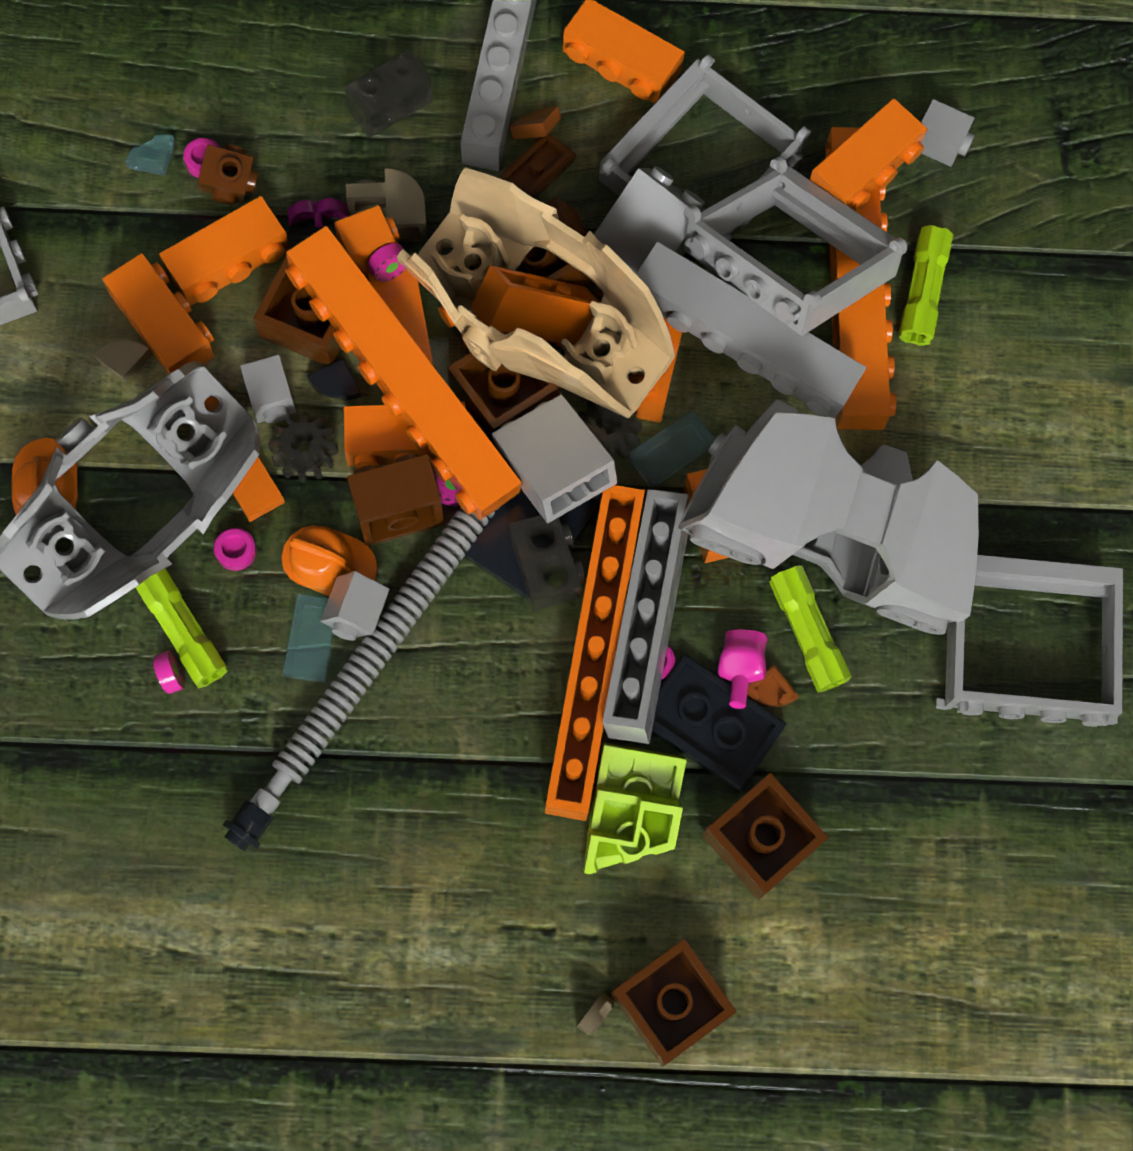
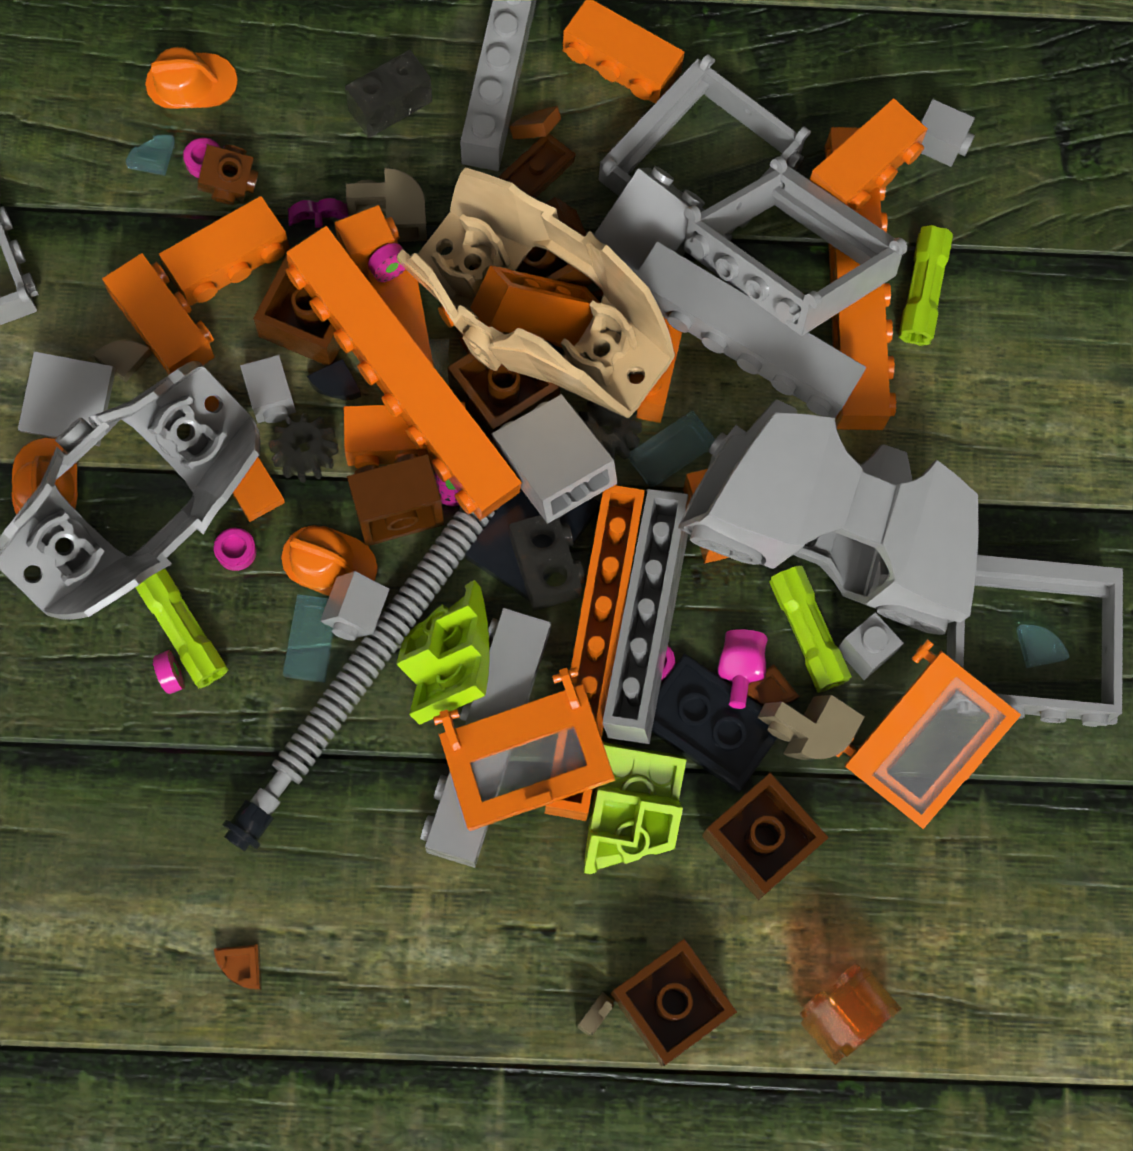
(62, 392): none -> light grey tile
(190, 79): none -> orange piece
(241, 965): none -> dark orange tile
(448, 656): none -> lime slope
(514, 662): none -> light grey brick
(525, 755): none -> orange piece
(819, 733): none -> dark tan brick
(849, 1013): none -> clear orange brick
(870, 646): none -> light grey brick
(931, 738): none -> piece
(1040, 646): none -> clear light blue tile

